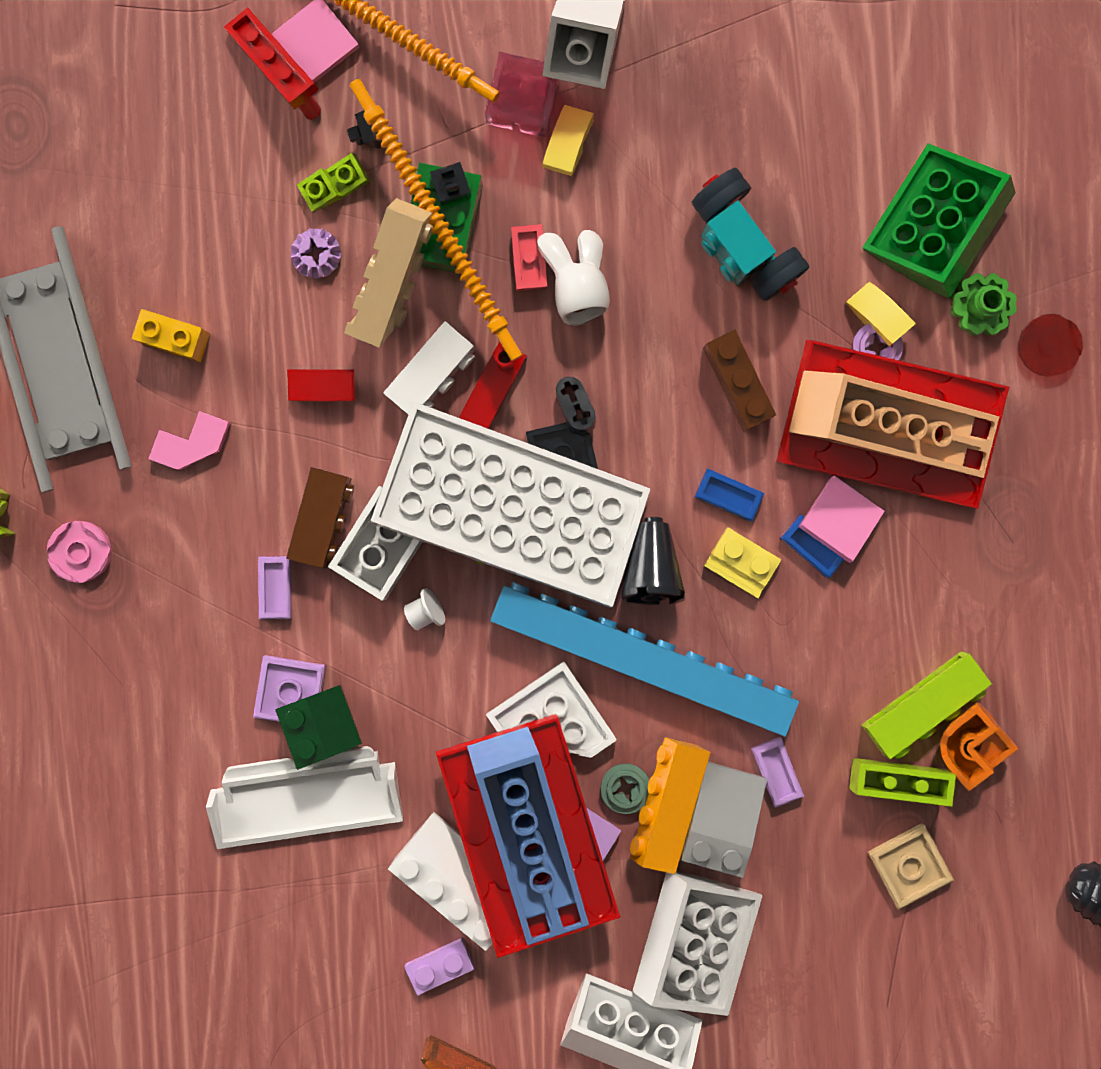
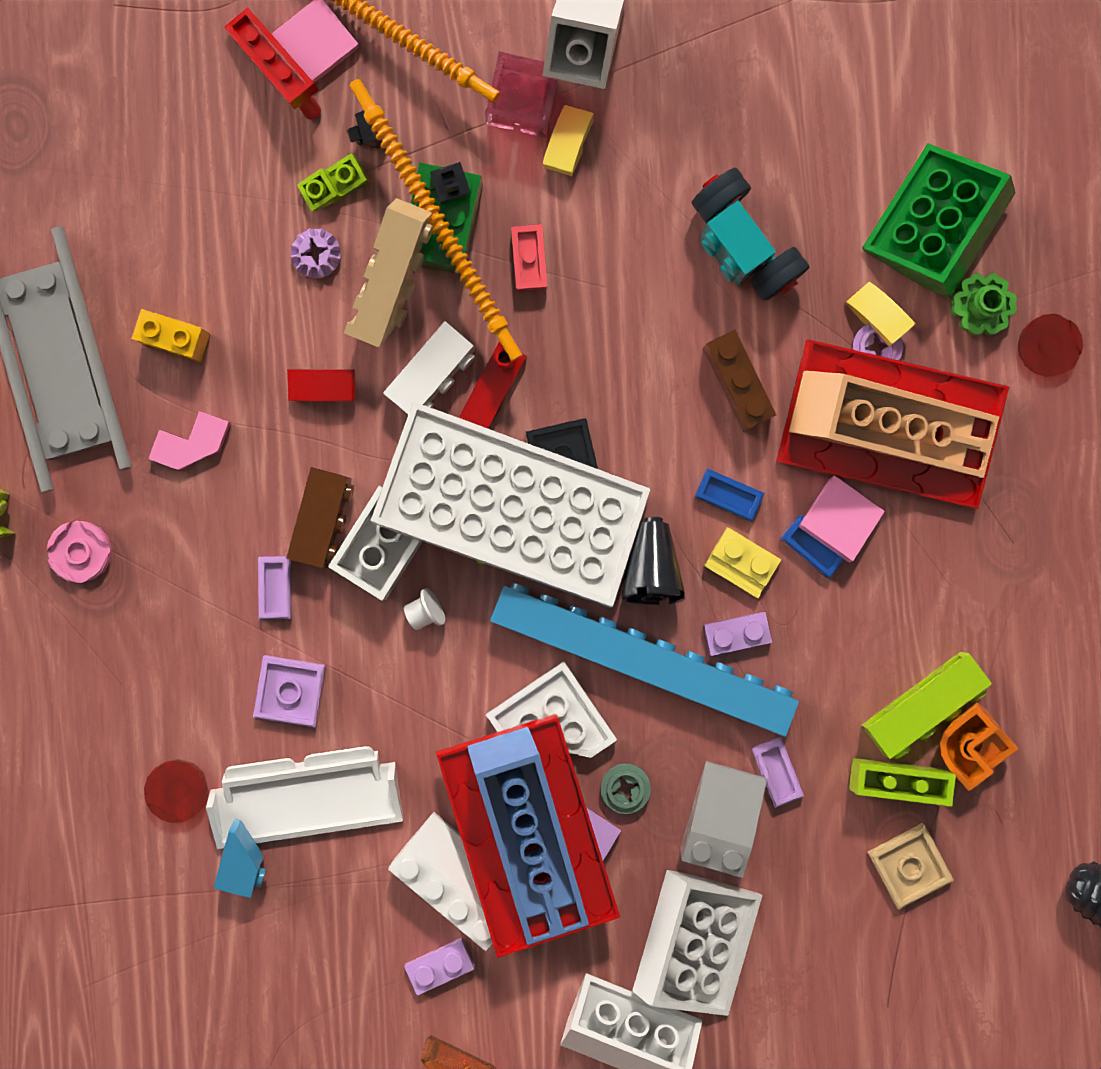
(176, 791): none -> clear red tile
(240, 863): none -> dark azure slope
(318, 726): dark green slope -> none
(569, 409): black beam -> none
(577, 284): white piece -> none
(669, 805): light orange brick -> none
(737, 633): none -> lavender plate

